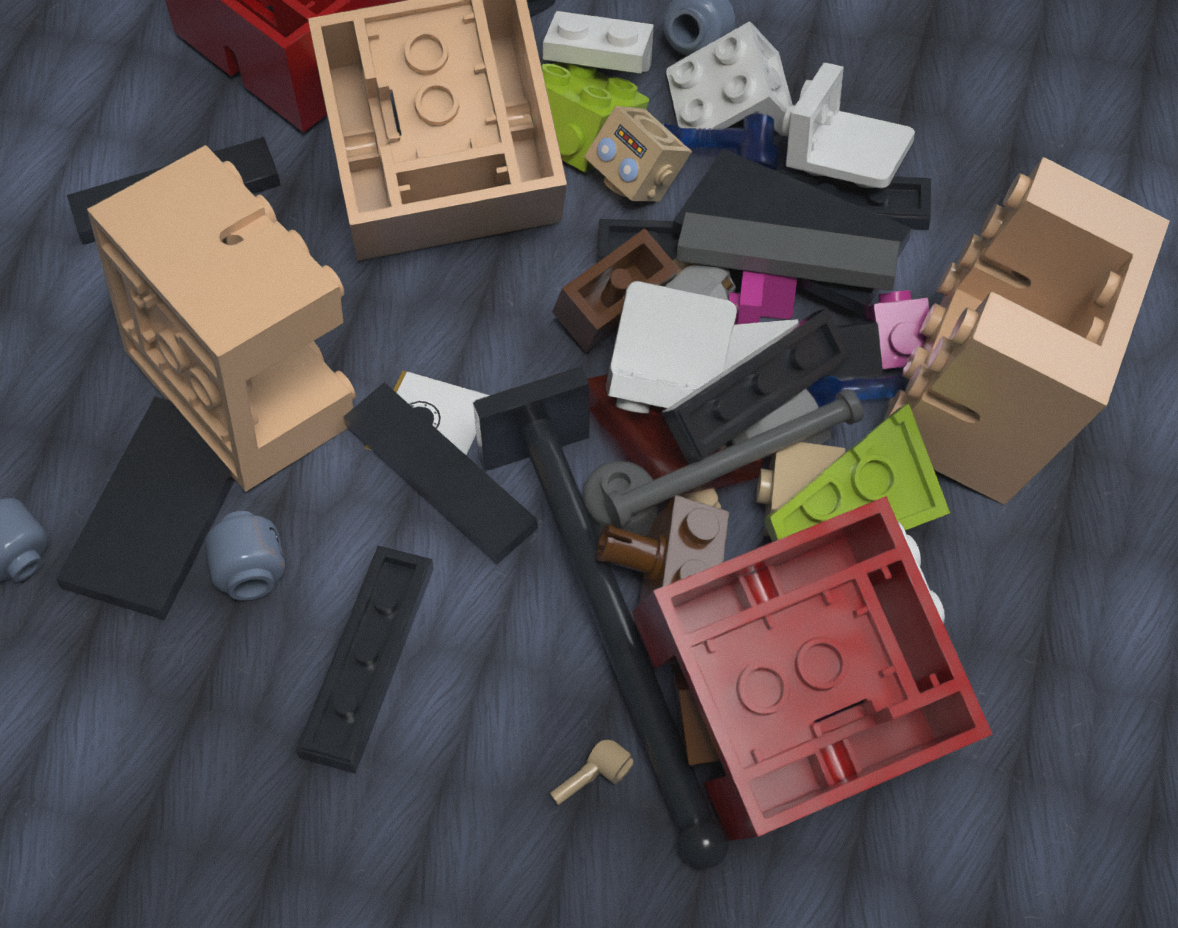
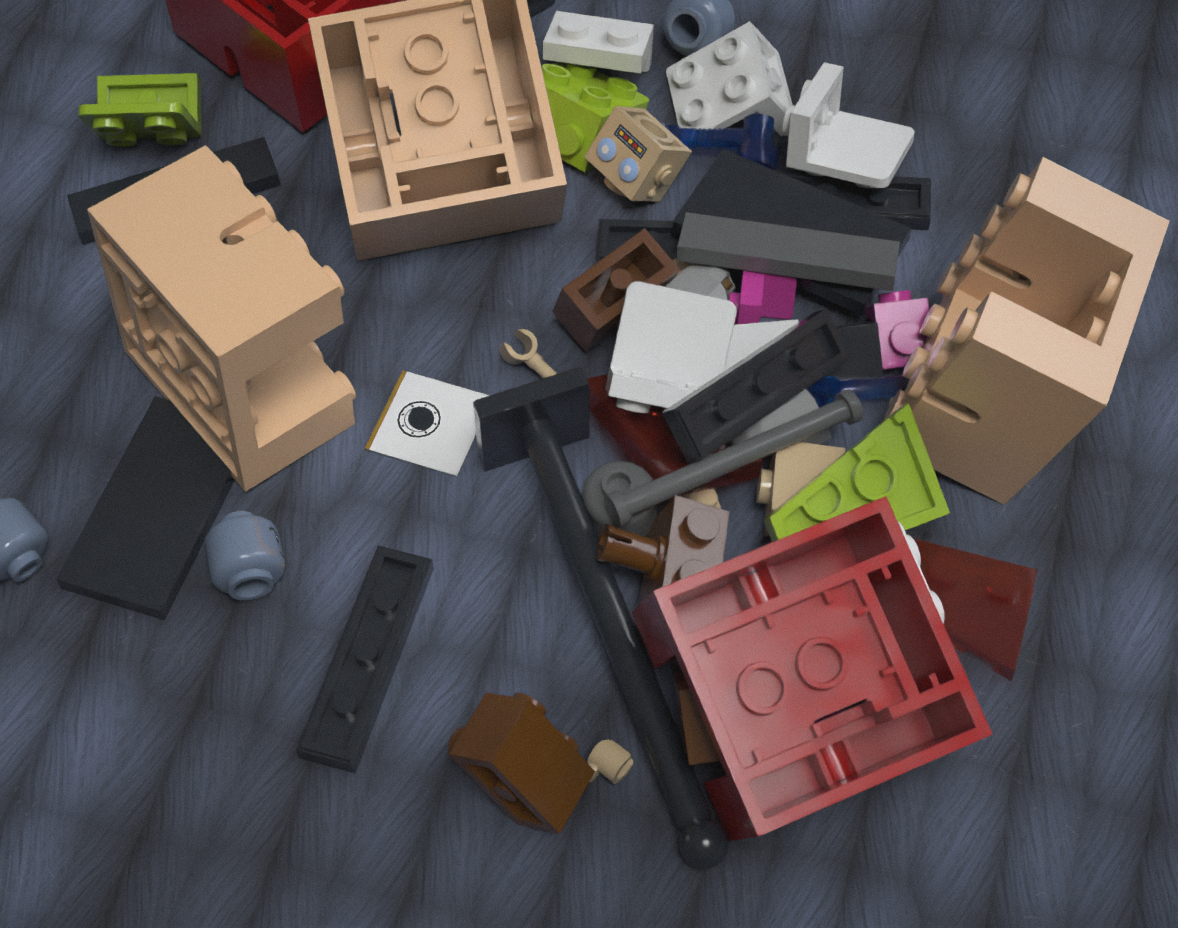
(145, 108): none -> lime bracket
(441, 473): black tile -> none
(522, 760): none -> reddish brown brick
(530, 357): none -> tan hand
(981, 601): none -> clear red wing

